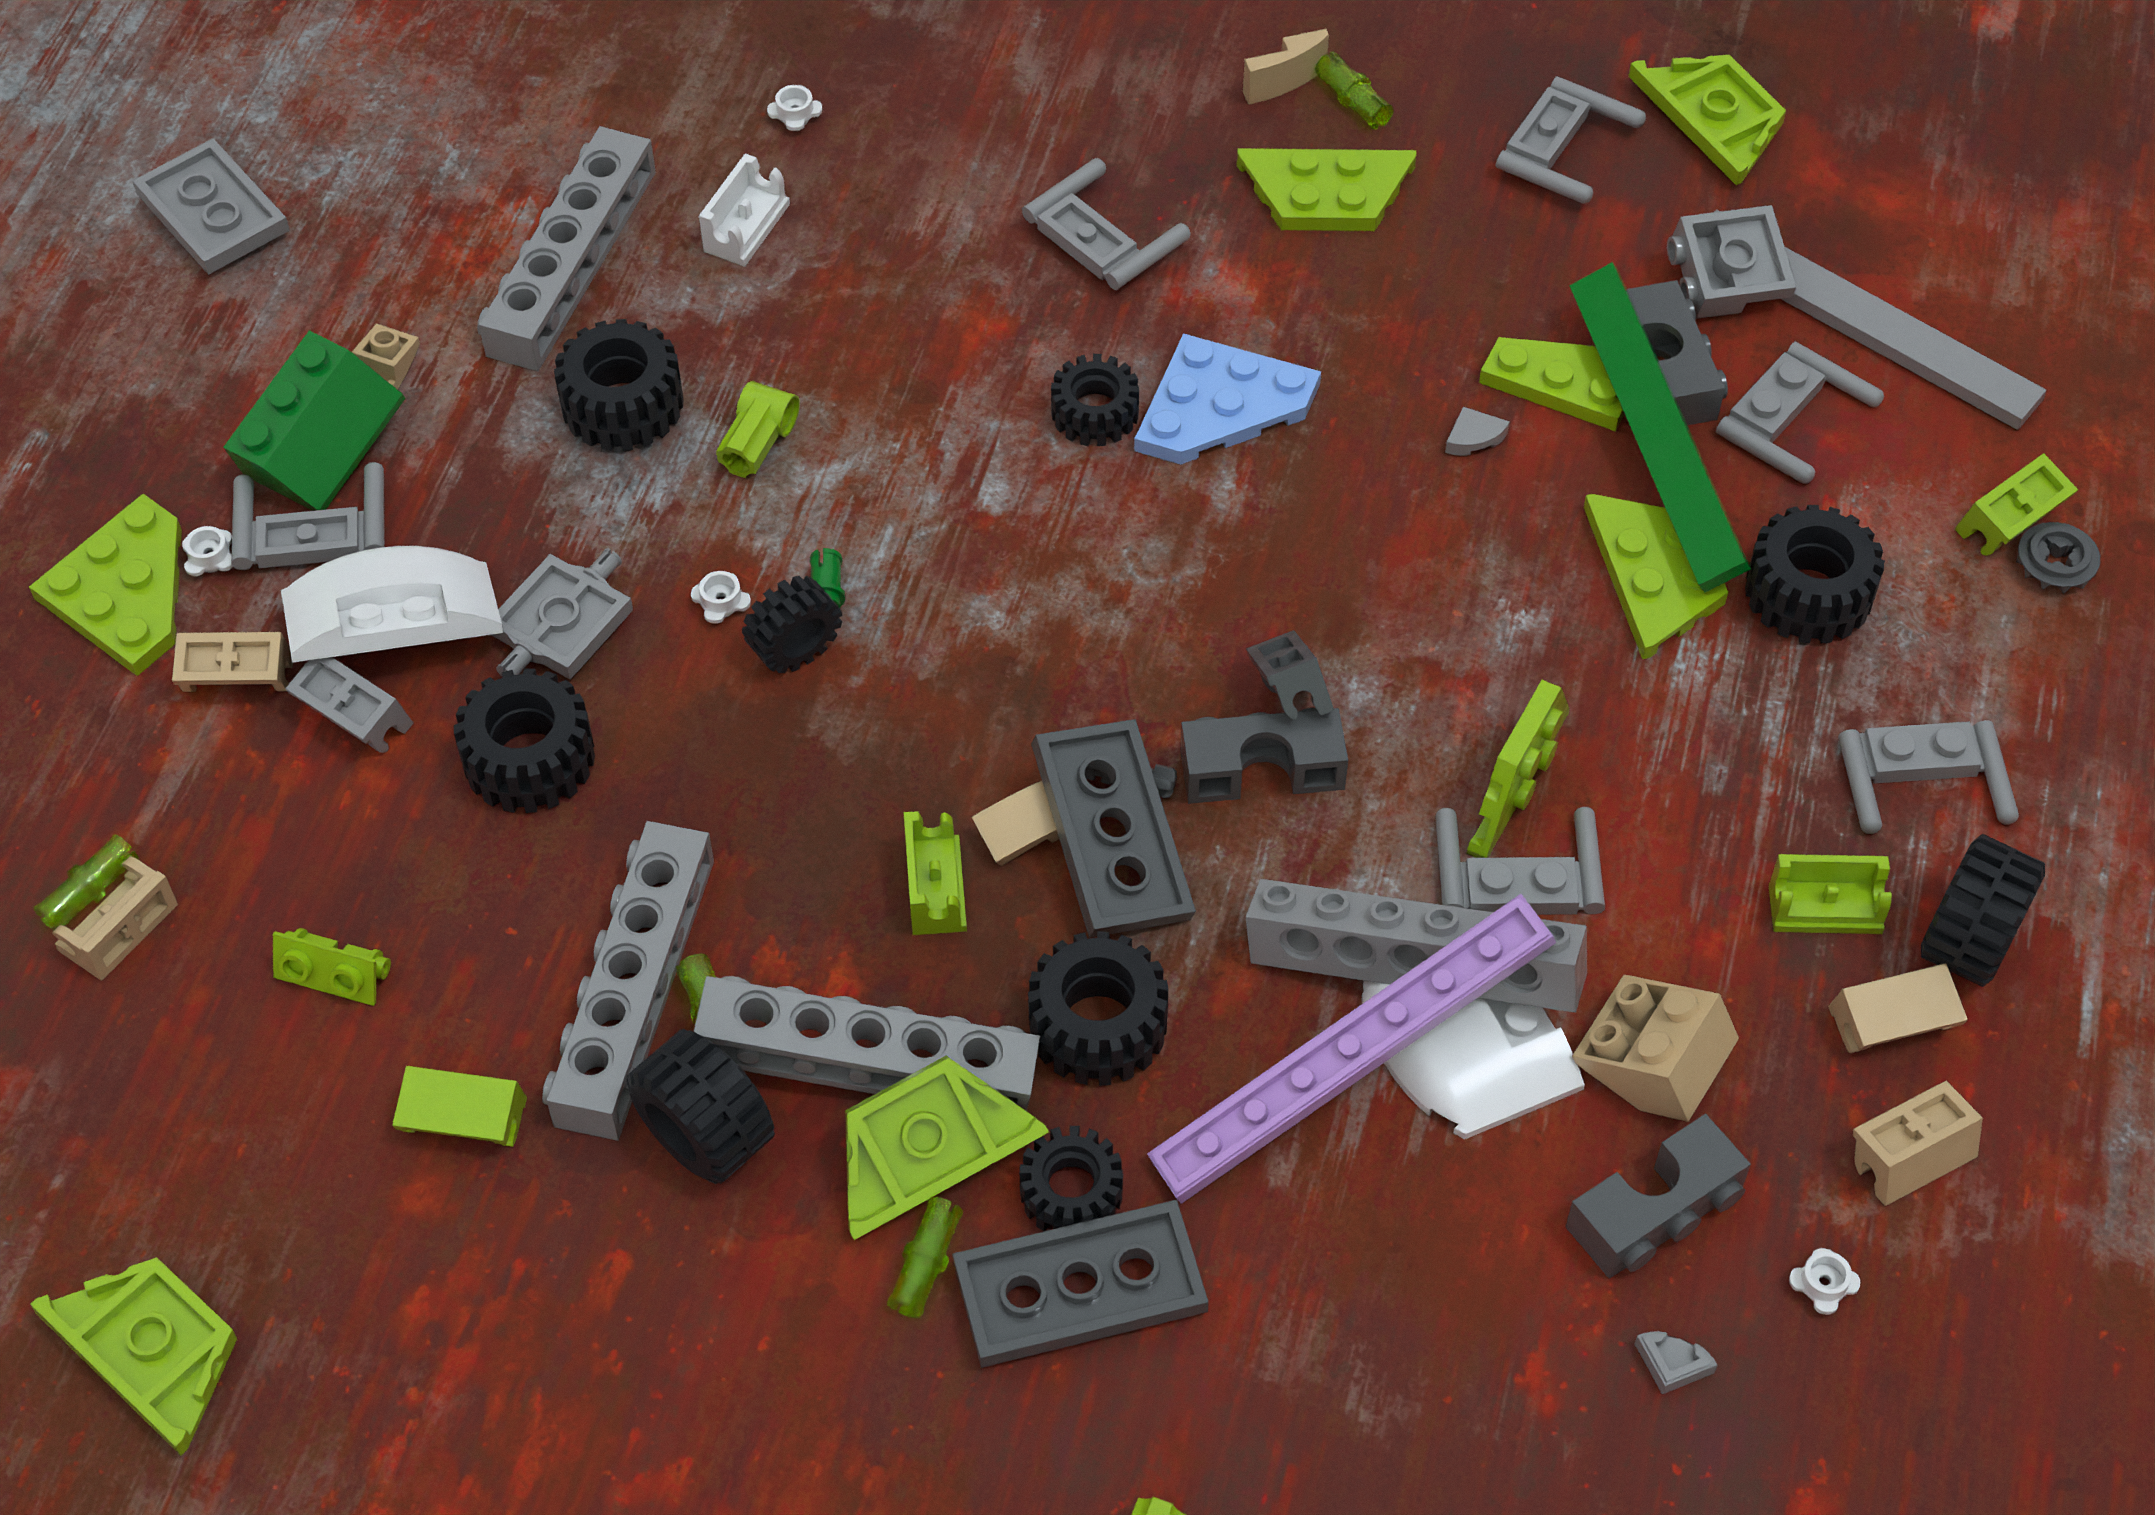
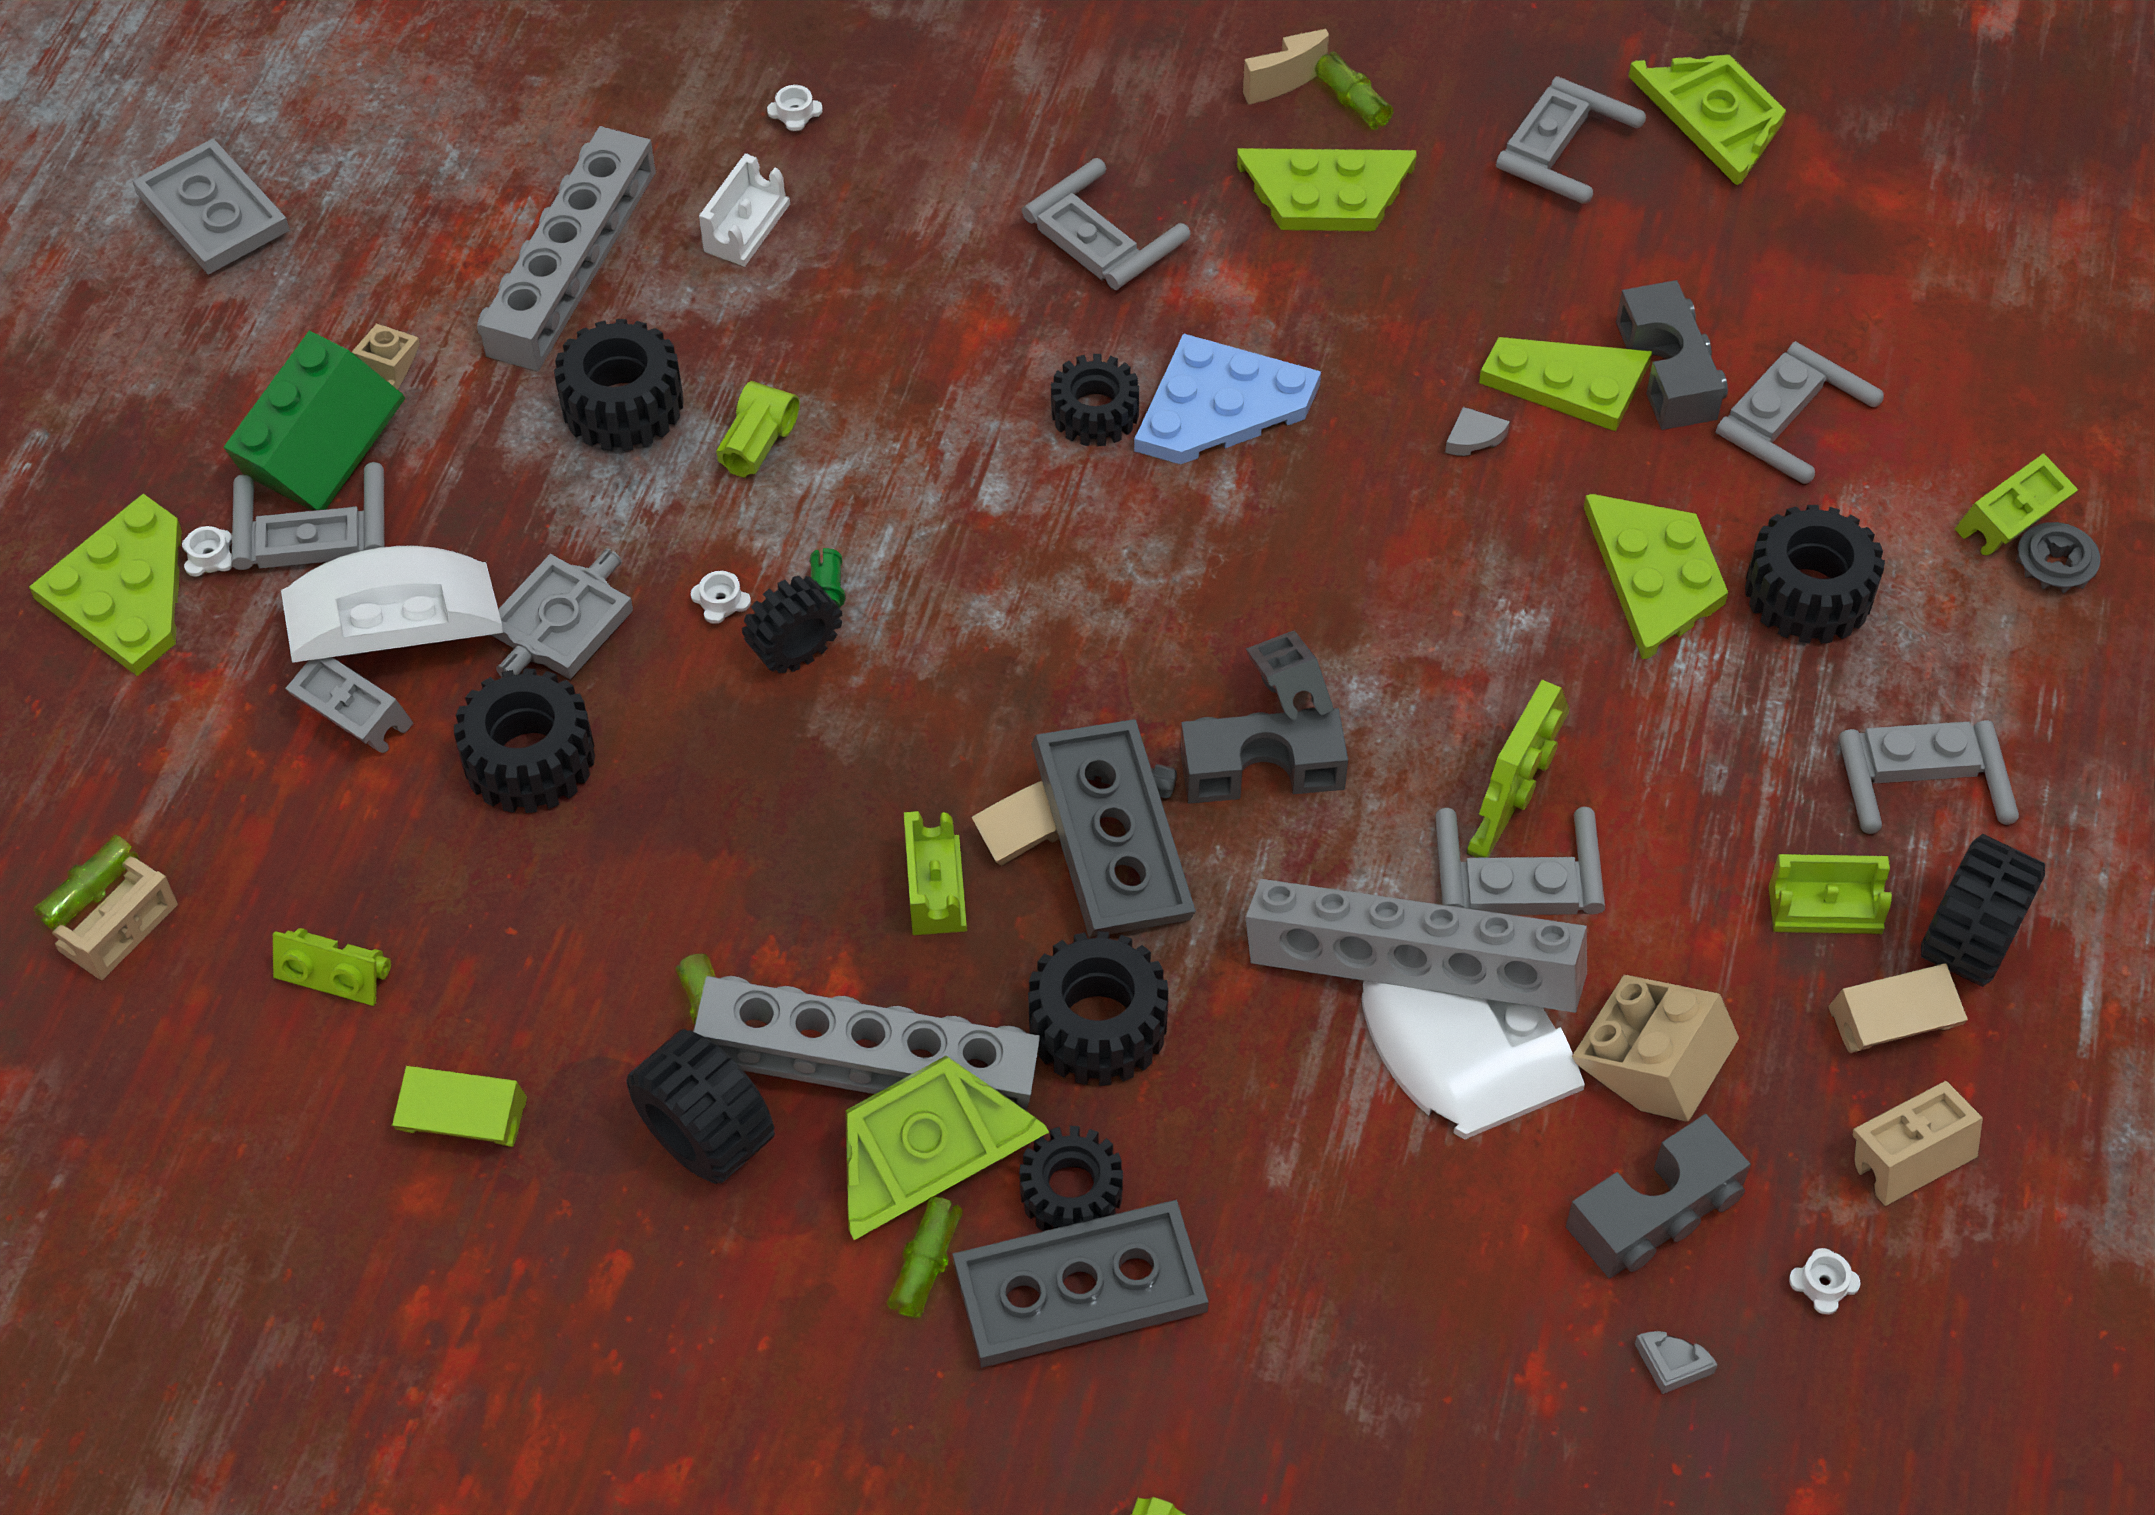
(147, 1343): lime wing -> none
(231, 659): tan hinge -> none
(602, 1101): light grey brick -> none
(1351, 1048): lavender tile -> none
(1660, 429): green tile -> none
(1731, 260): light grey plate -> none
(1912, 343): light grey tile -> none

